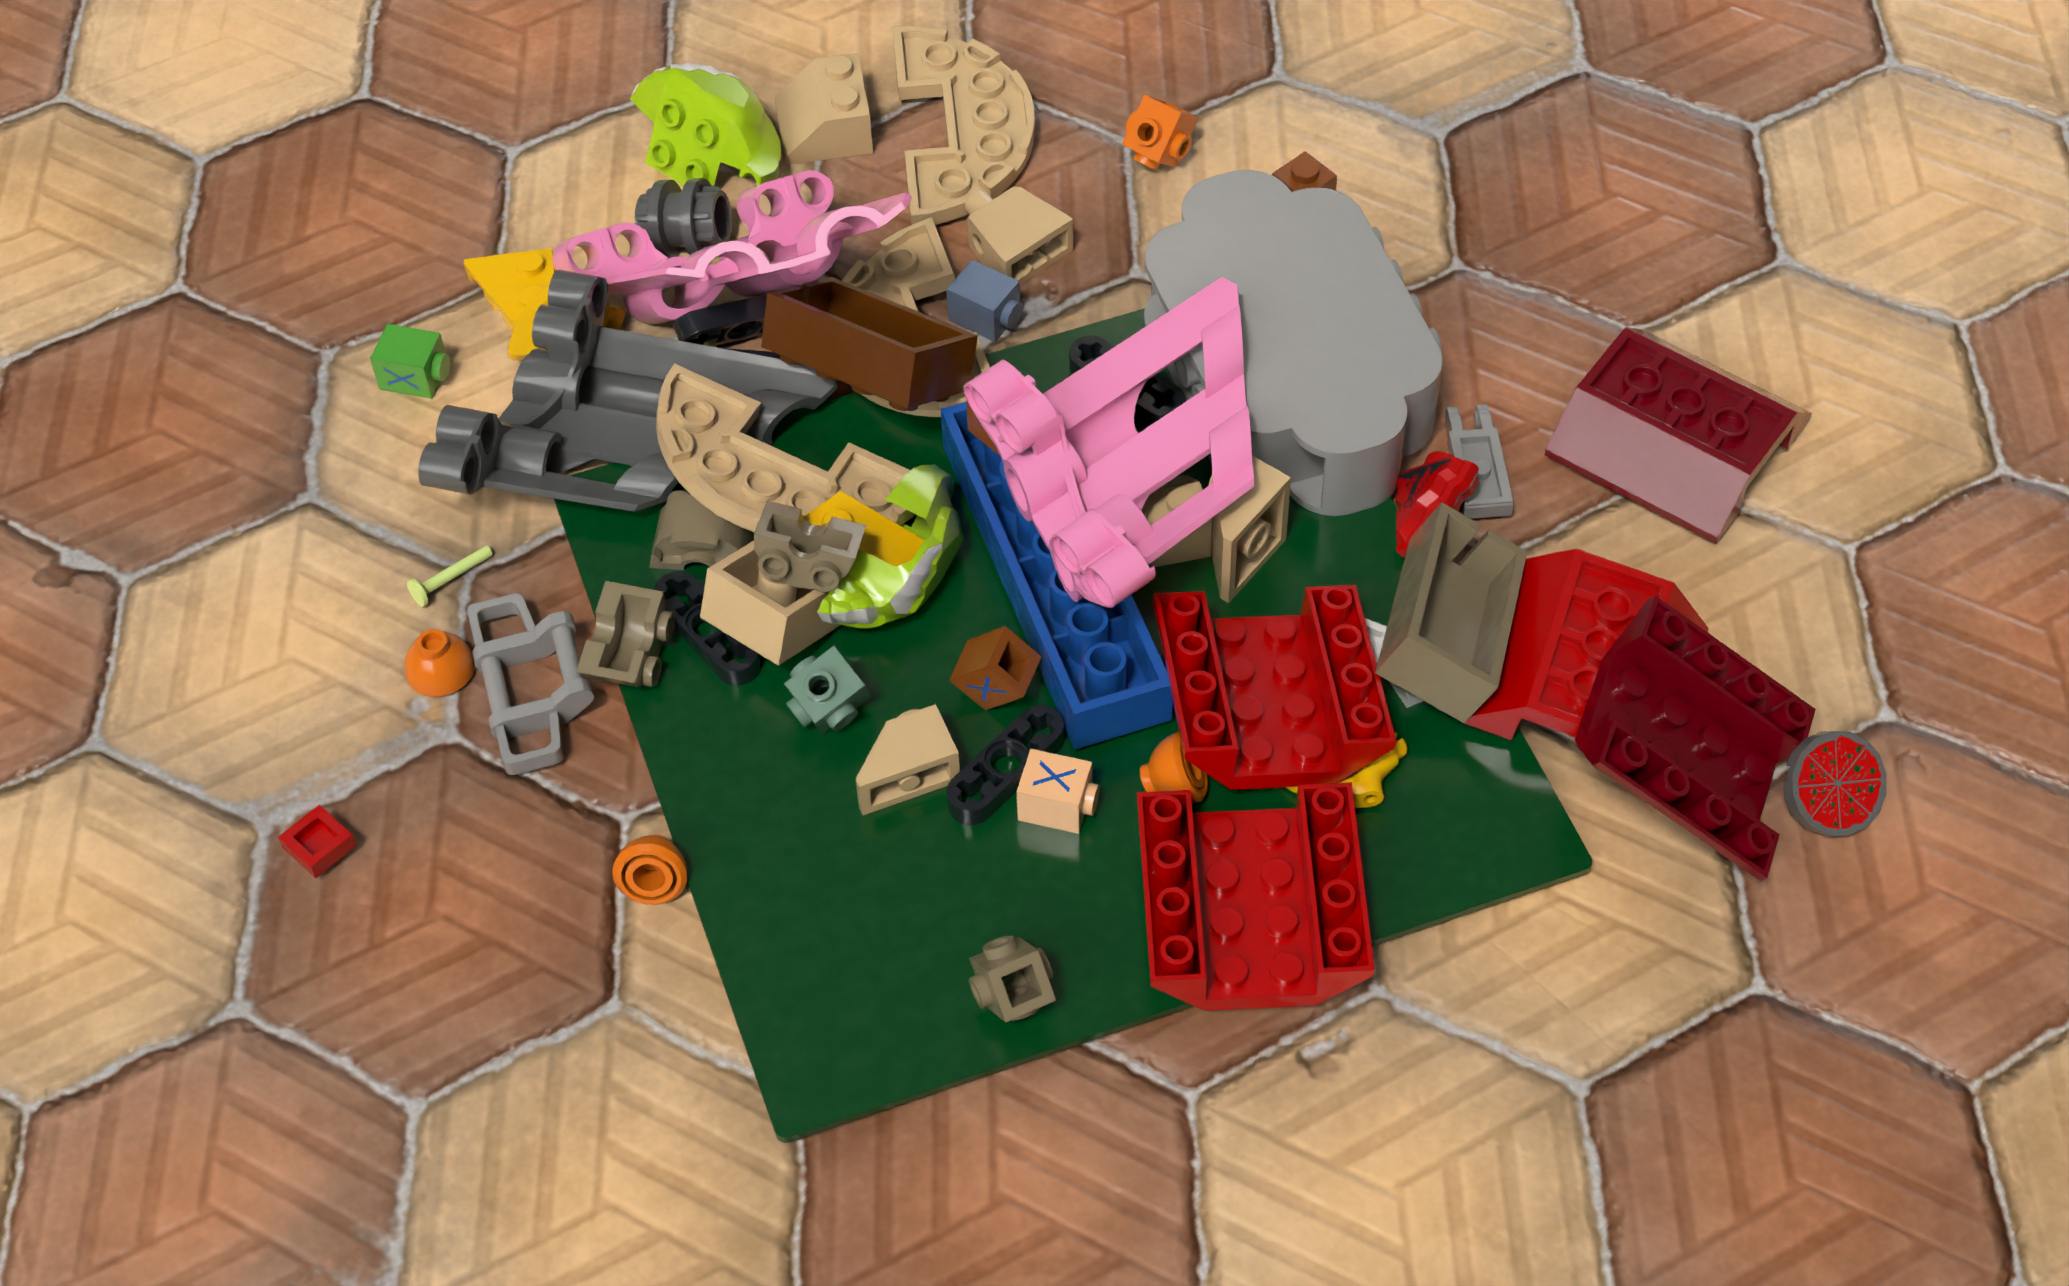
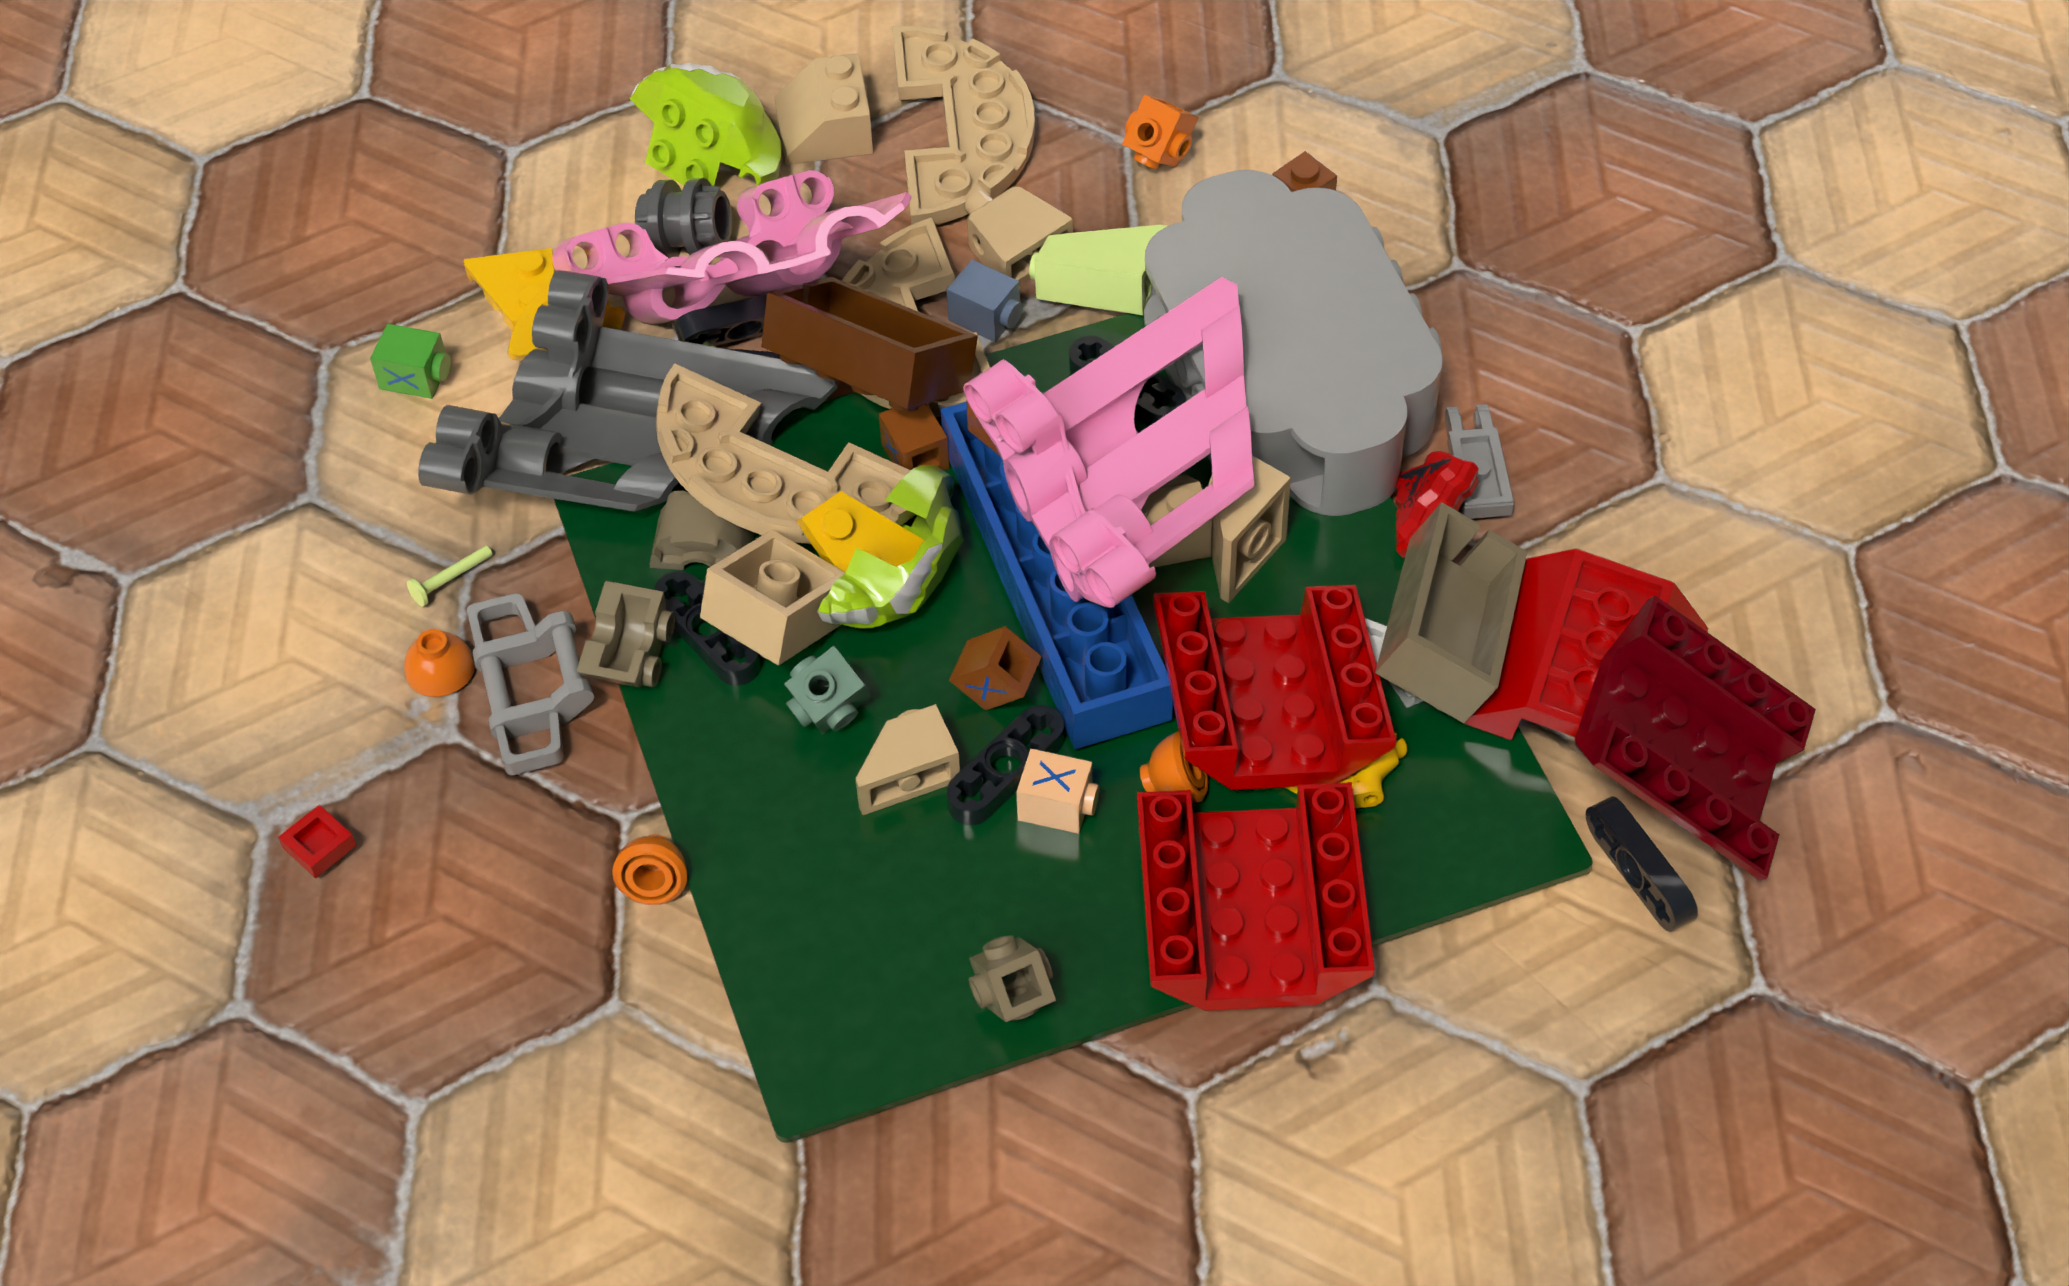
(805, 552): dark tan cylinder -> none
(914, 438): none -> dark orange brick
(1095, 269): none -> yellowish green slope
(1641, 864): none -> black beam
(1672, 431): dark red slope -> none
(1835, 783): tile -> none

